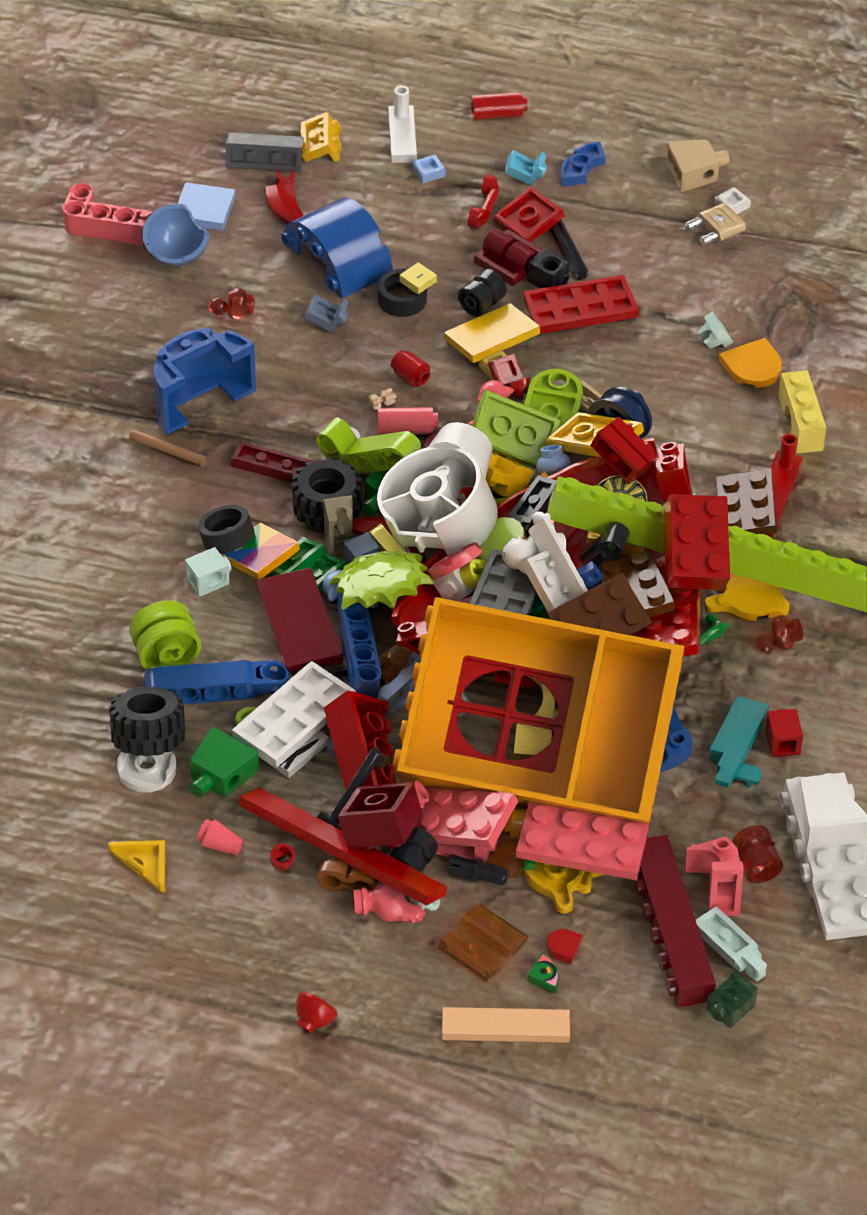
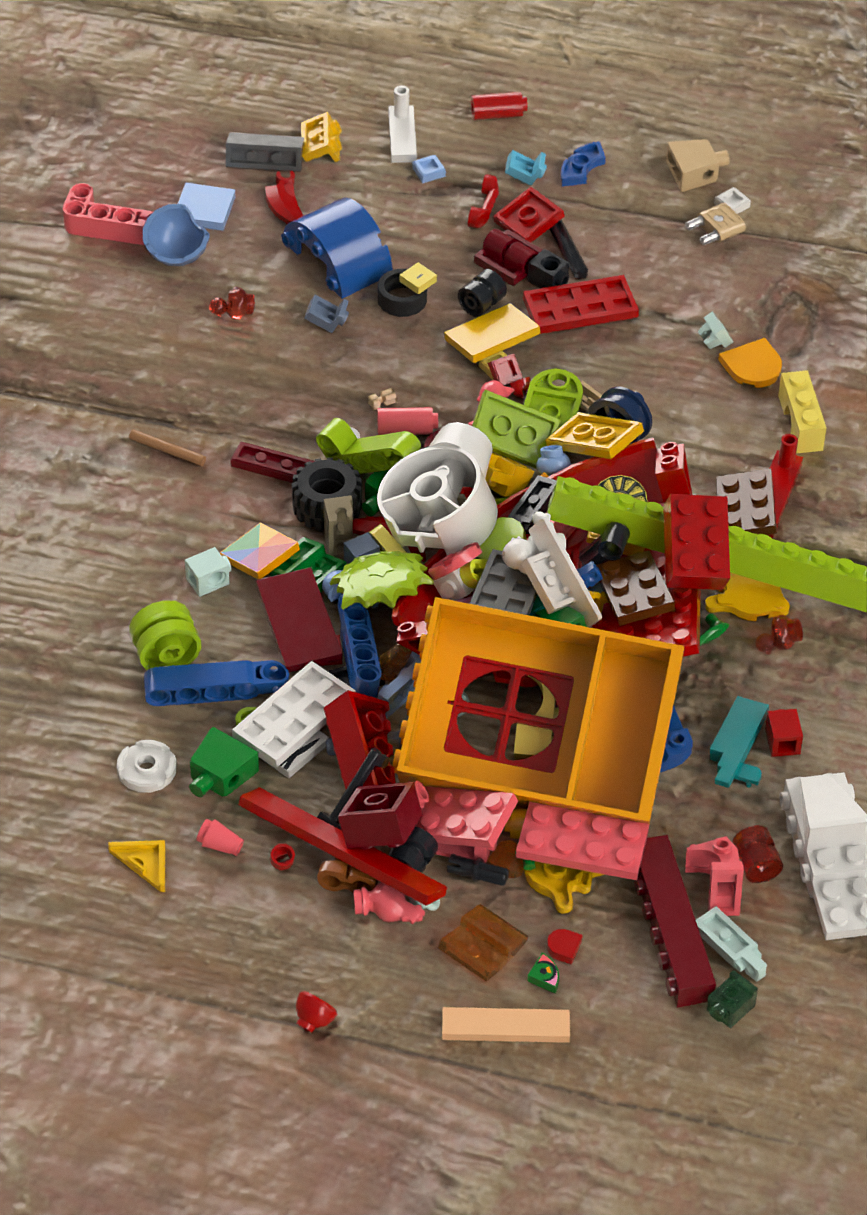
(147, 721): black tyre -> none
(198, 364): blue cylinder -> none
(221, 518): black tyre -> none
(410, 368): red brick -> none
(605, 607): reddish brown plate -> none
(624, 450): red brick -> none

